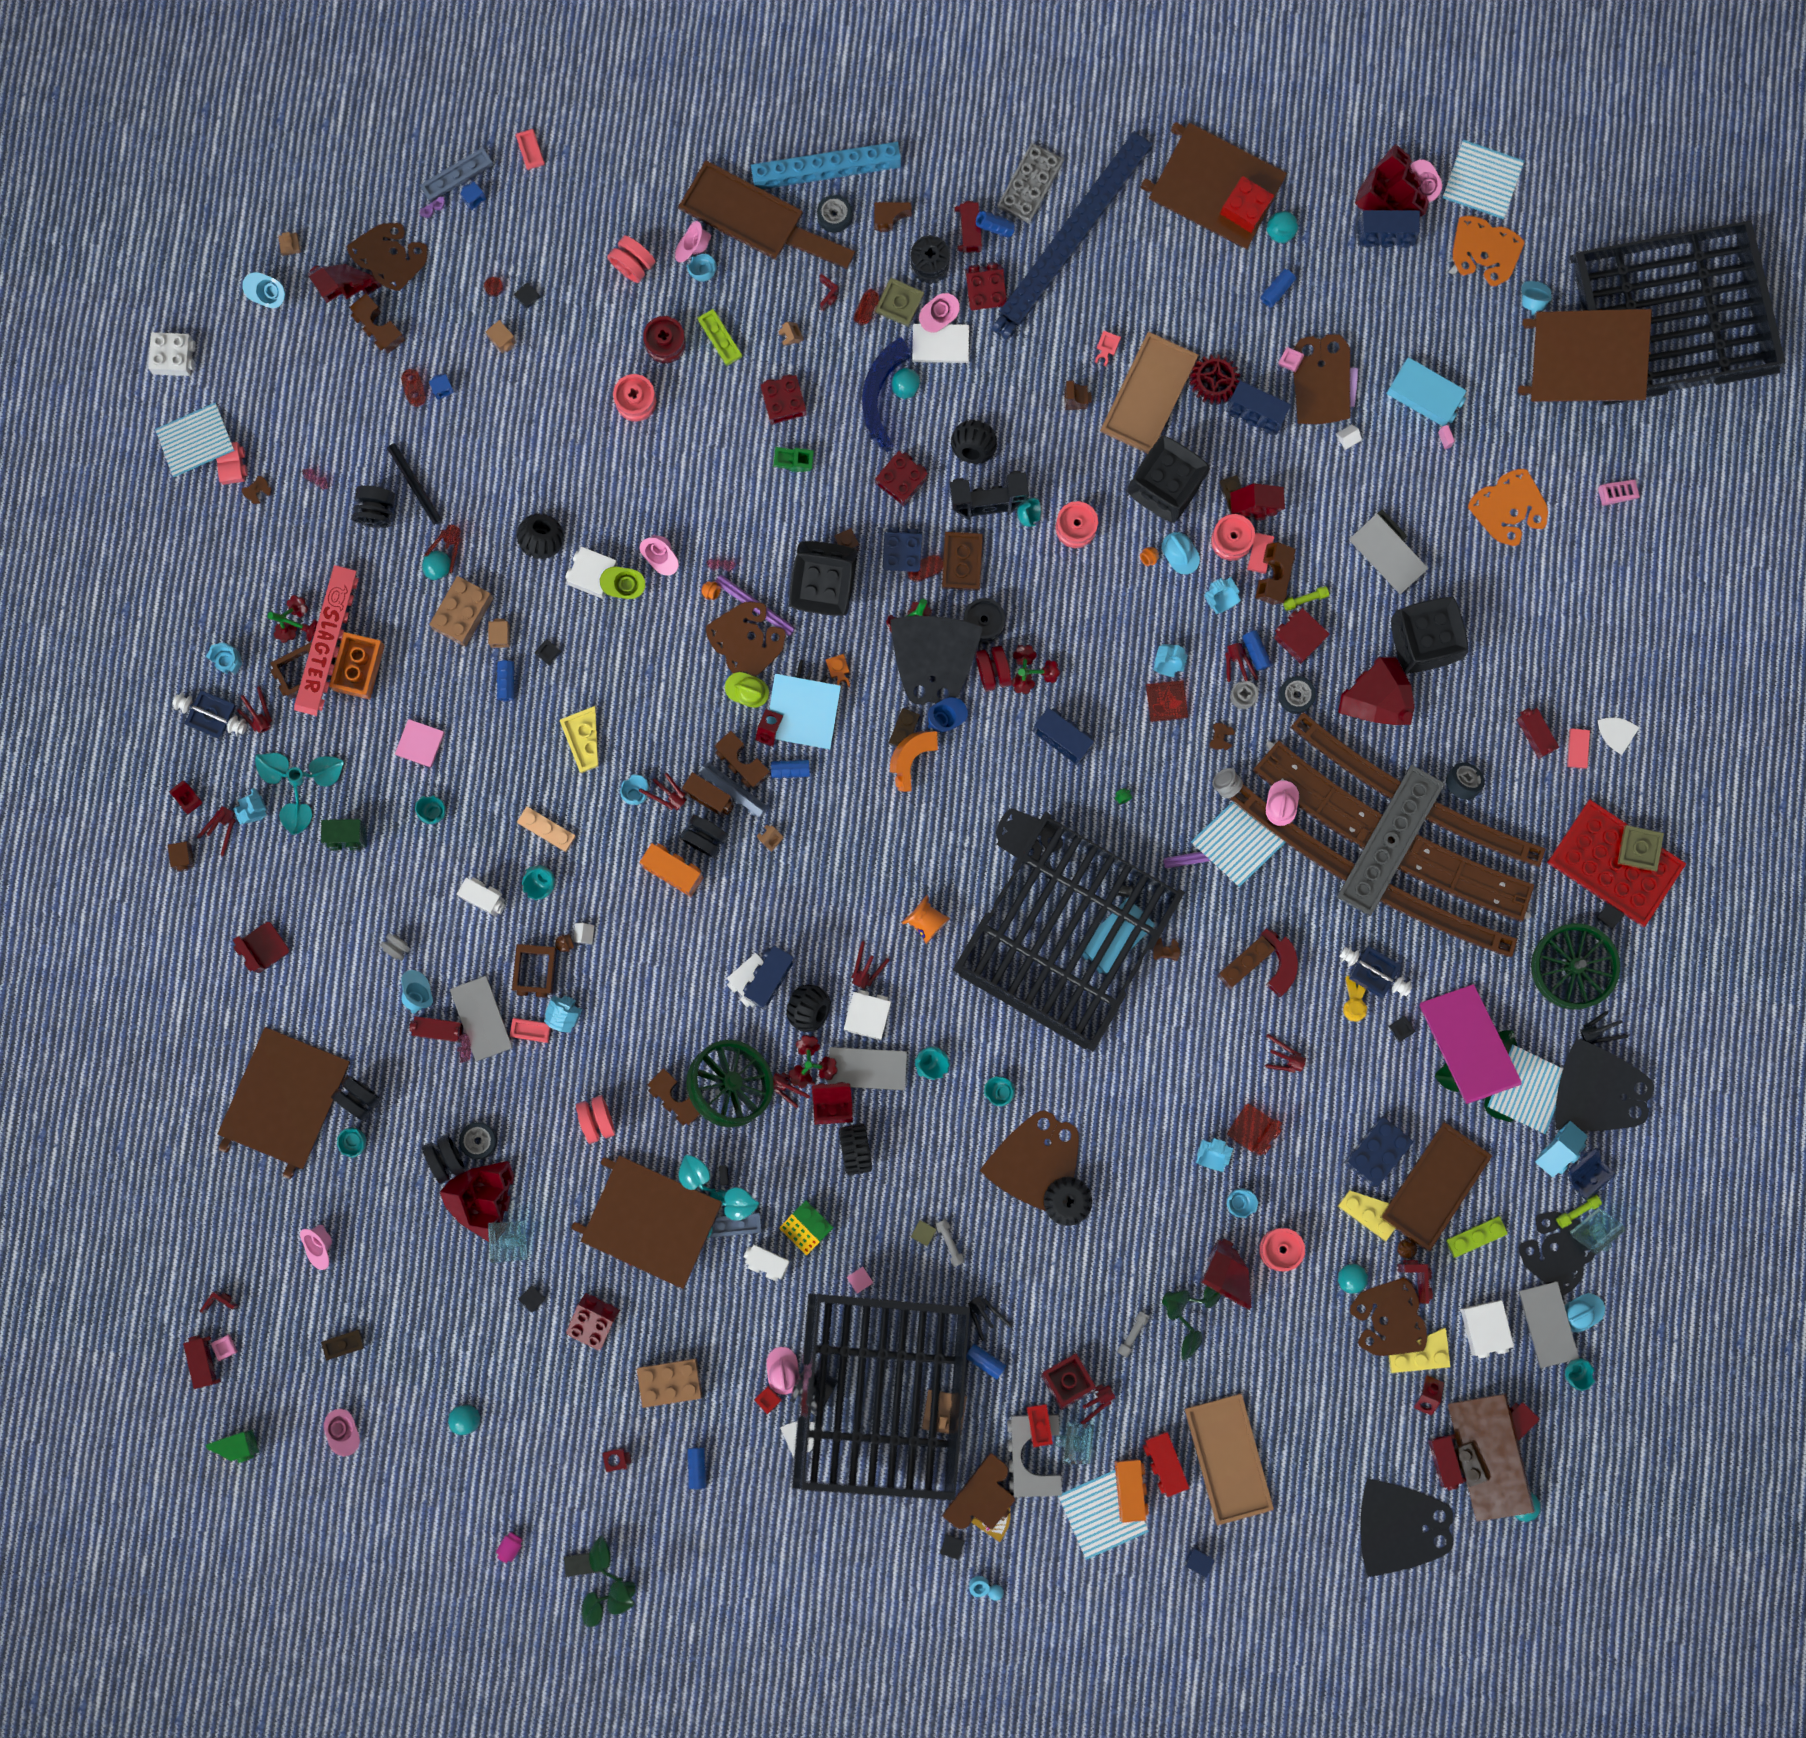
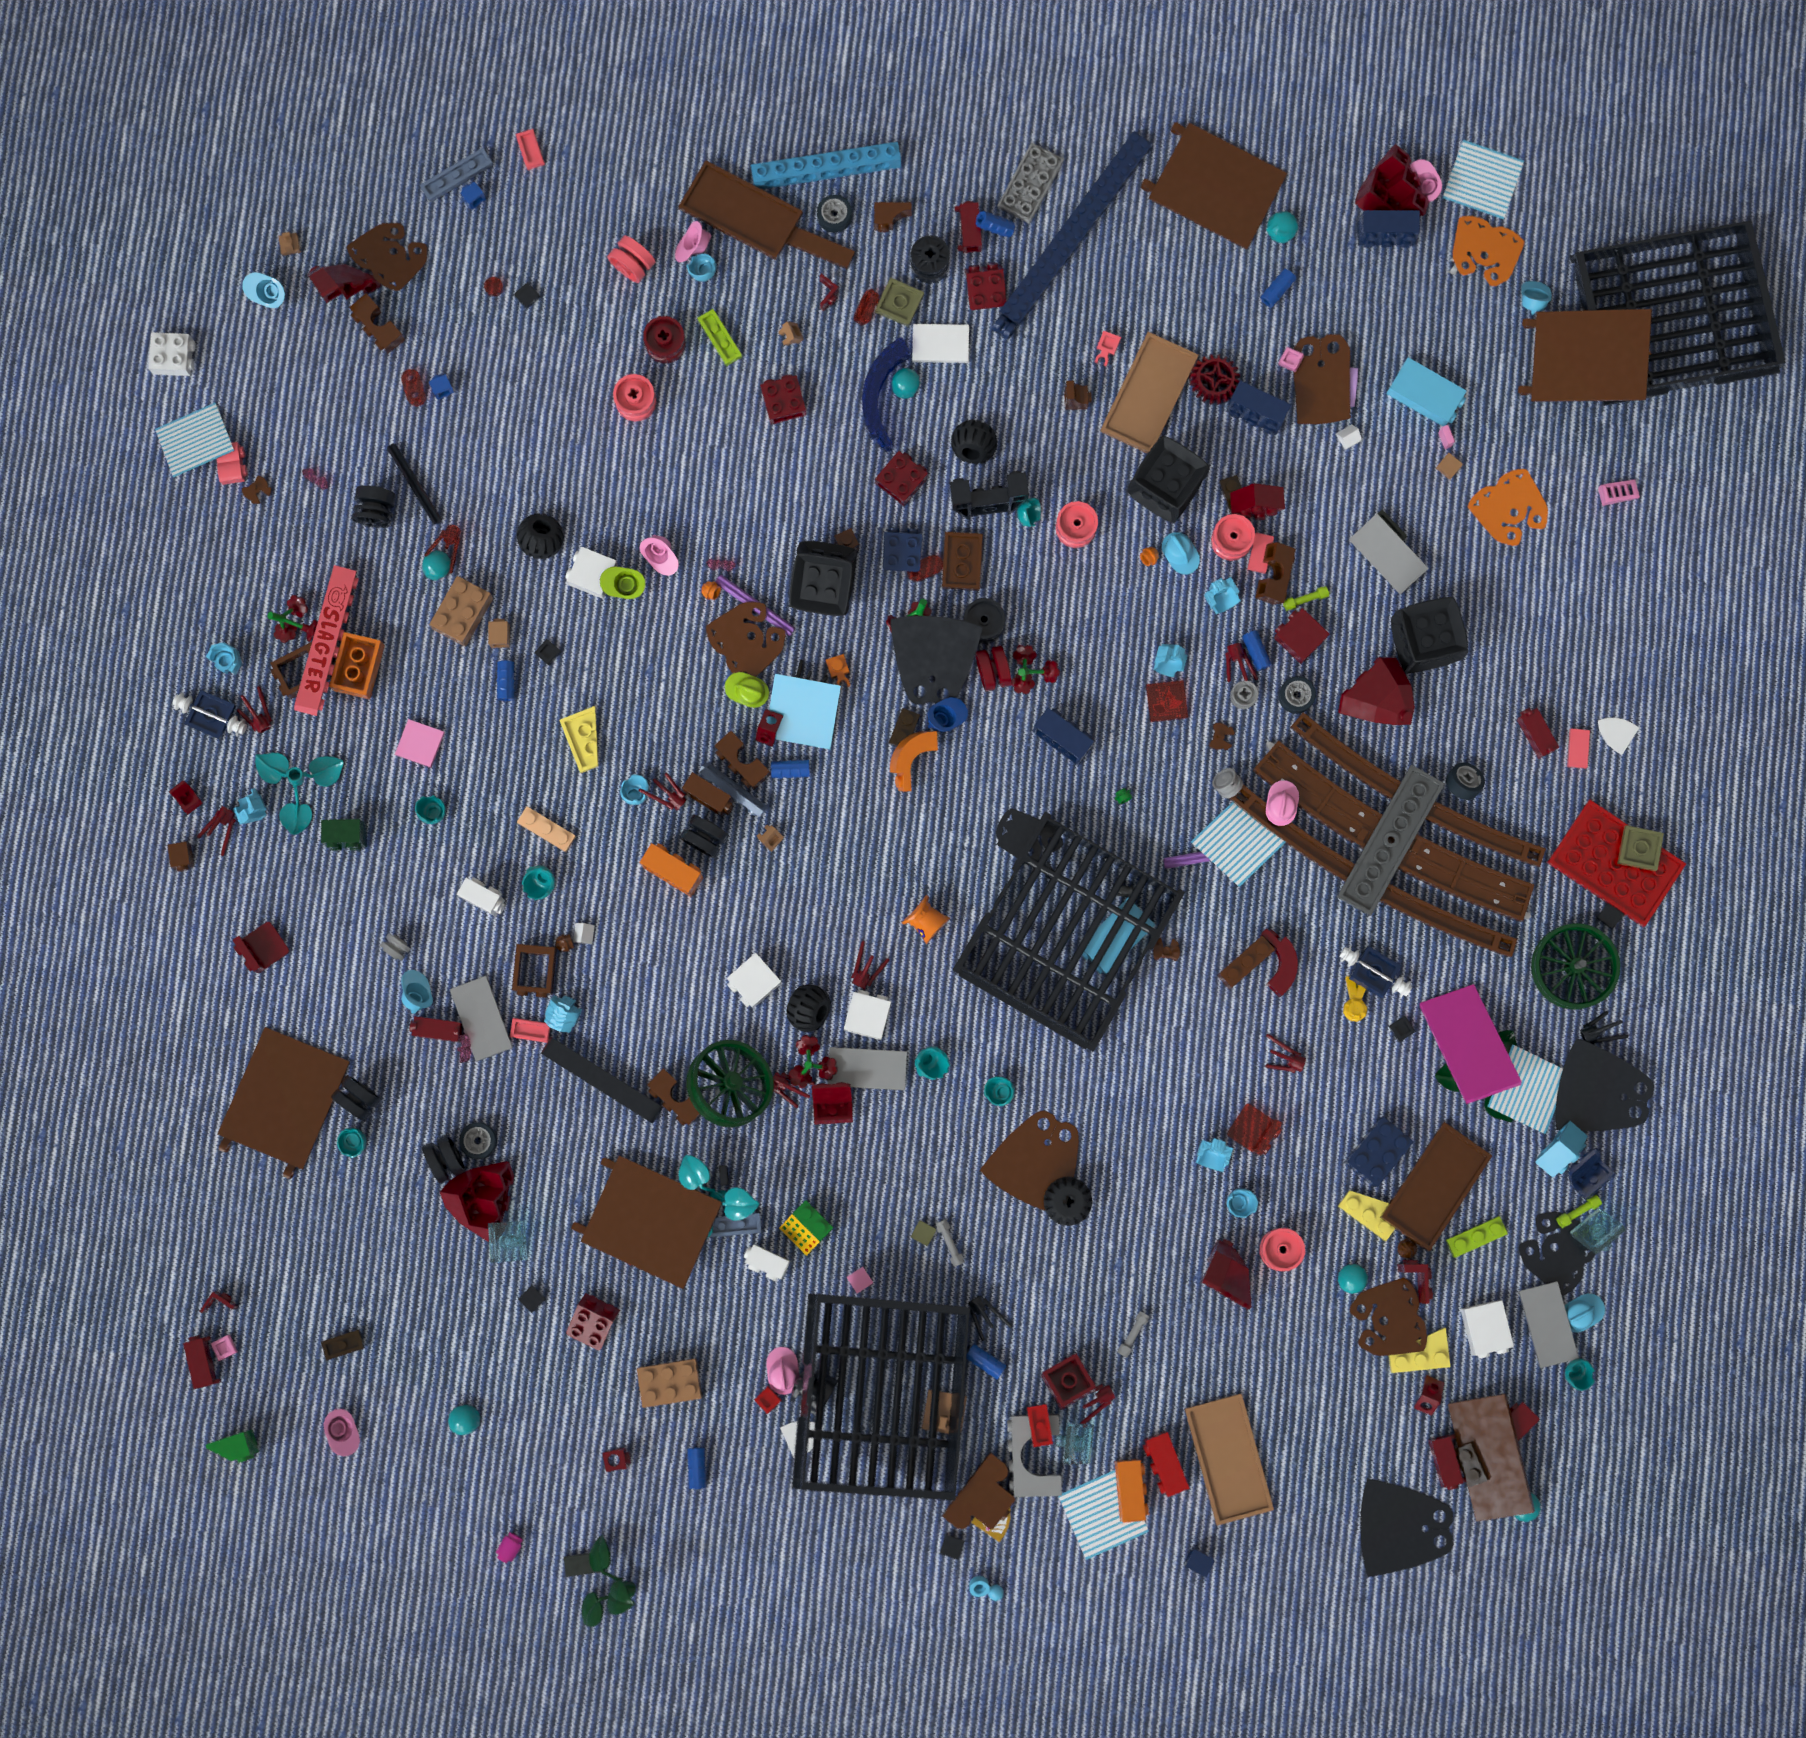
(316, 1245): bright pink piece -> none
(435, 205): medium lavender piece -> none
(501, 337): medium nougat brick -> none
(595, 1119): coral wheel -> none
(601, 1080): none -> black beam
(768, 977): dark blue brick -> none
(794, 459): green brick -> none
(855, 1149): black tyre -> none
(939, 312): bright pink piece -> none
(1175, 1305): dark green plant -> none
(1246, 204): red brick -> none
(1449, 466): none -> medium nougat tile

